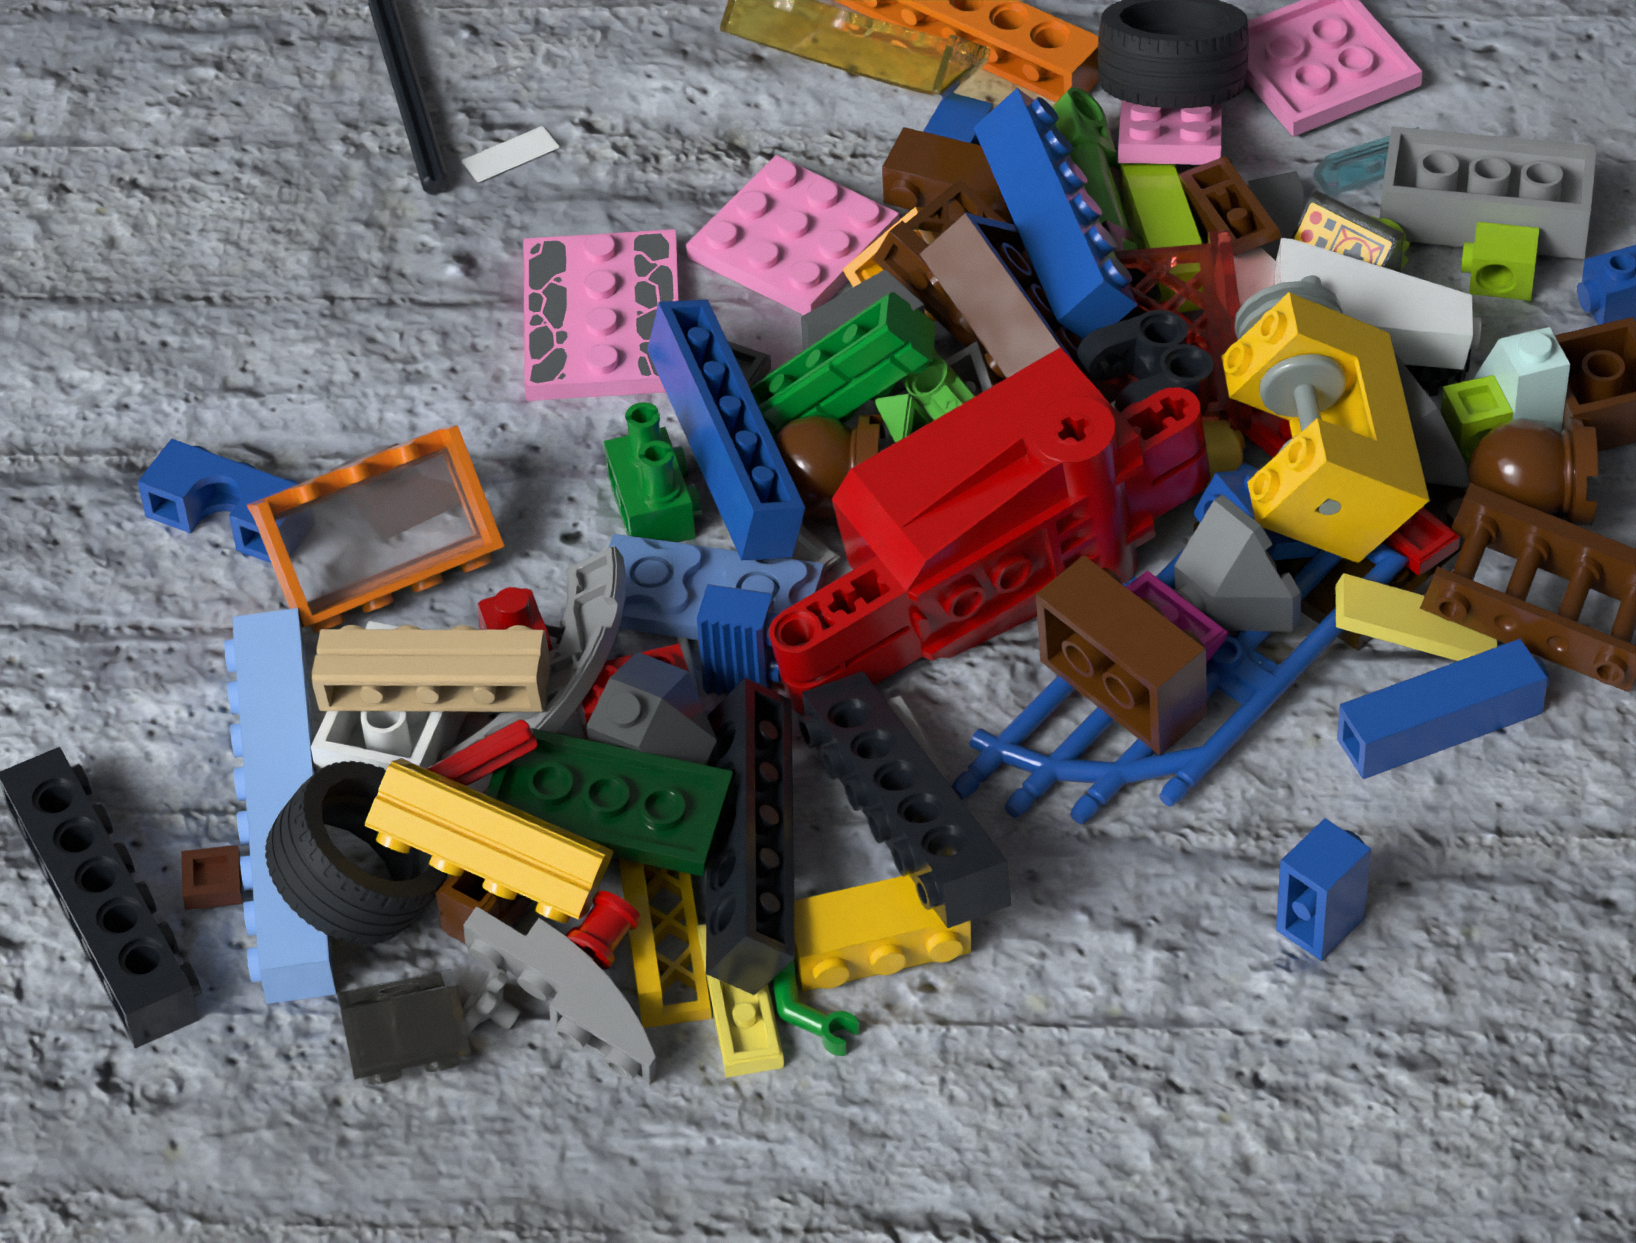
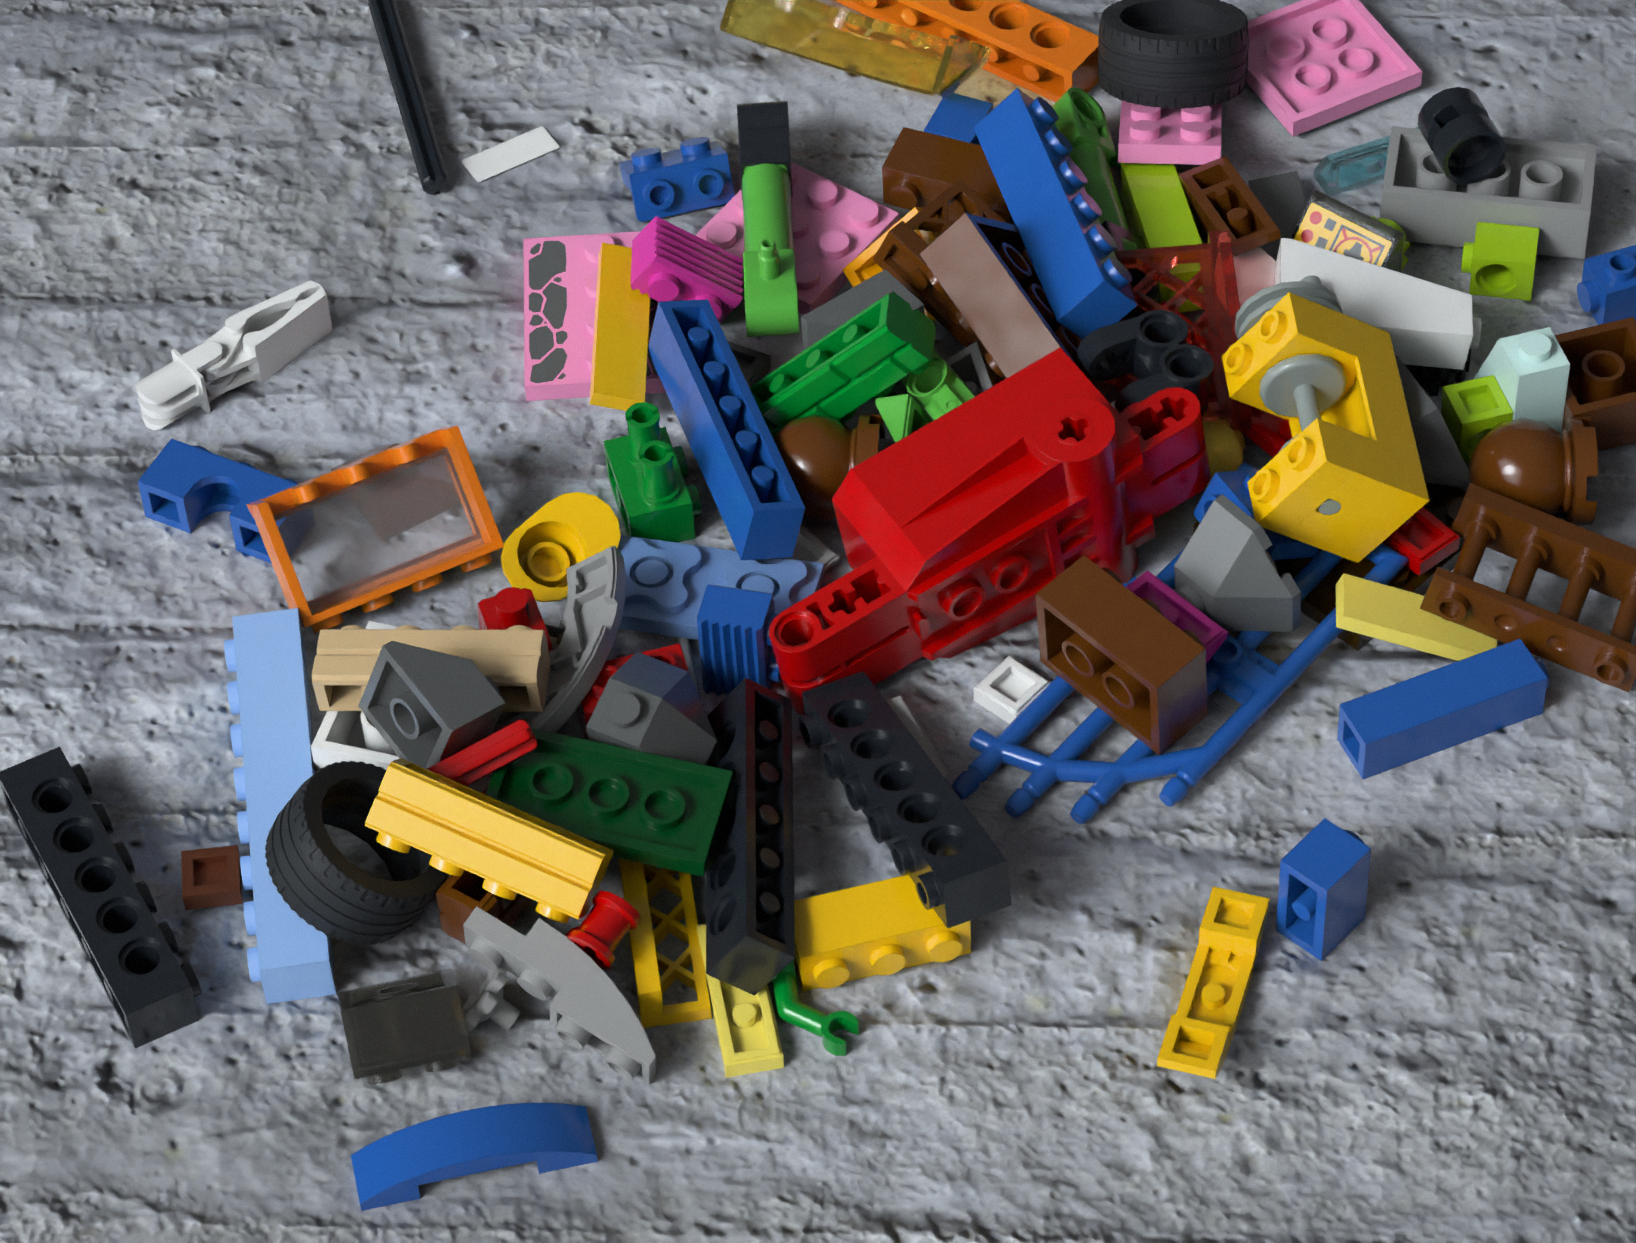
(245, 350): none -> white arm
(429, 702): none -> dark grey slope
(469, 1144): none -> blue slope
(556, 539): none -> yellow piece
(619, 333): none -> yellow tile
(678, 179): none -> blue bracket
(684, 267): none -> dark pink brick
(767, 219): none -> bright green piece
(1009, 689): none -> white tile
(1216, 984): none -> yellow slope
(1461, 135): none -> black wheel

